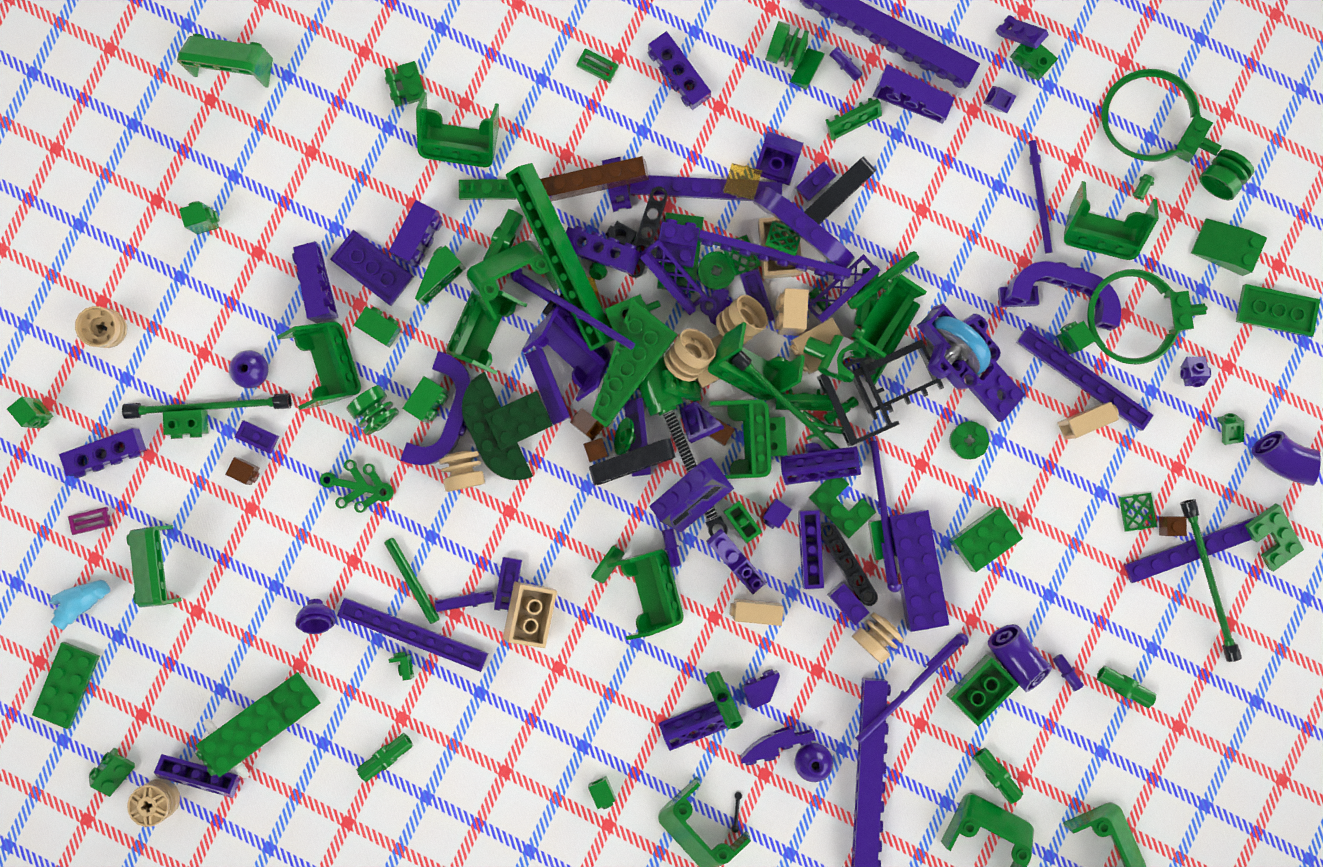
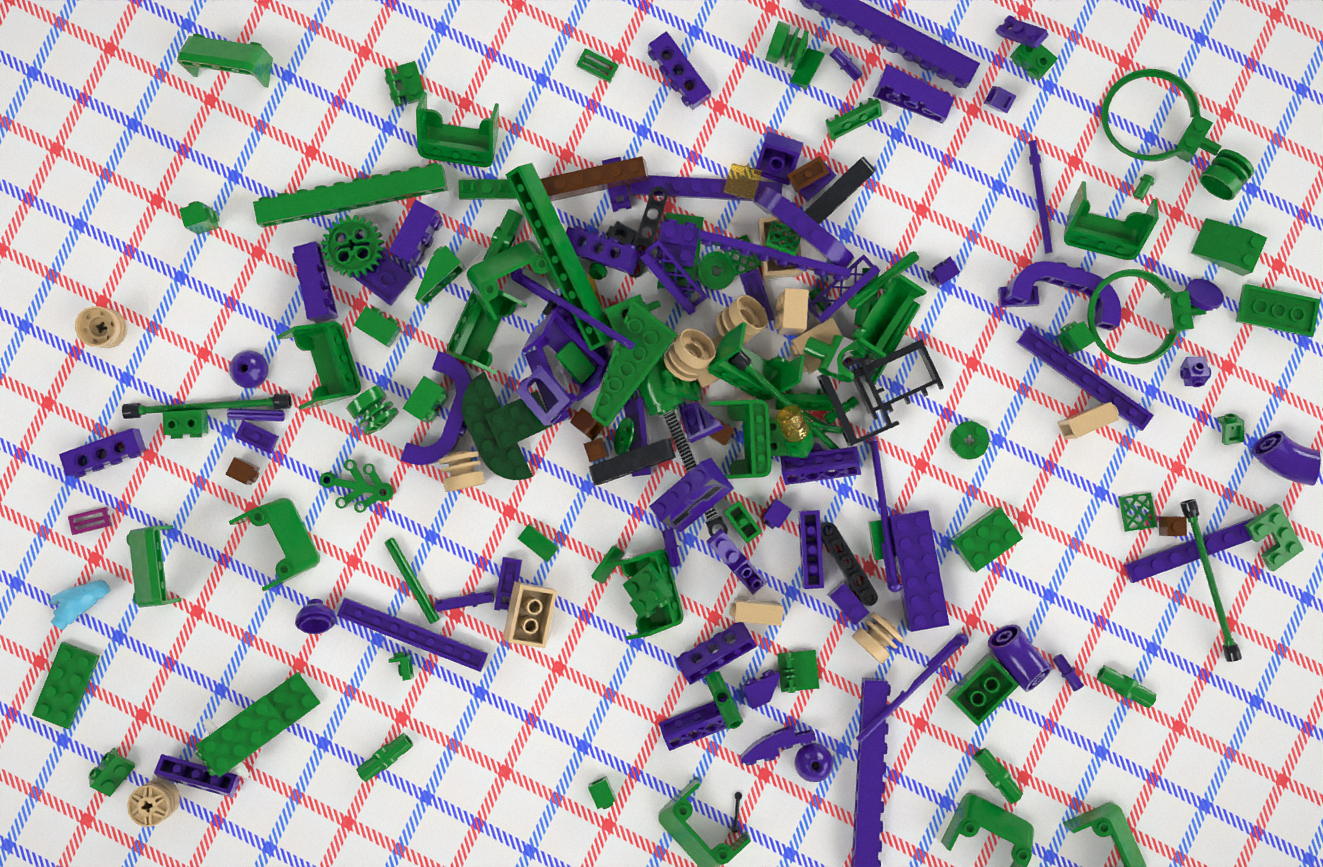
(30, 412): green brick -> none
(255, 414): none -> dark purple axle
(291, 535): none -> green windscreen
(350, 196): none -> green brick
(351, 229): none -> green gear
(538, 542): none -> green slope
(565, 400): none -> dark purple panel
(575, 362): none -> green slope
(647, 591): none -> green plate
(712, 661): none -> dark purple brick
(719, 302): dark purple plate -> none
(792, 423): none -> clear yellow wheel
(798, 671): none -> green hinge
(802, 447): none -> green brick
(807, 174): none -> reddish brown plate
(846, 521): green plate -> none
(943, 272): none -> dark purple brick
(966, 351): dark purple piece -> none
(1204, 294): none -> dark purple tile

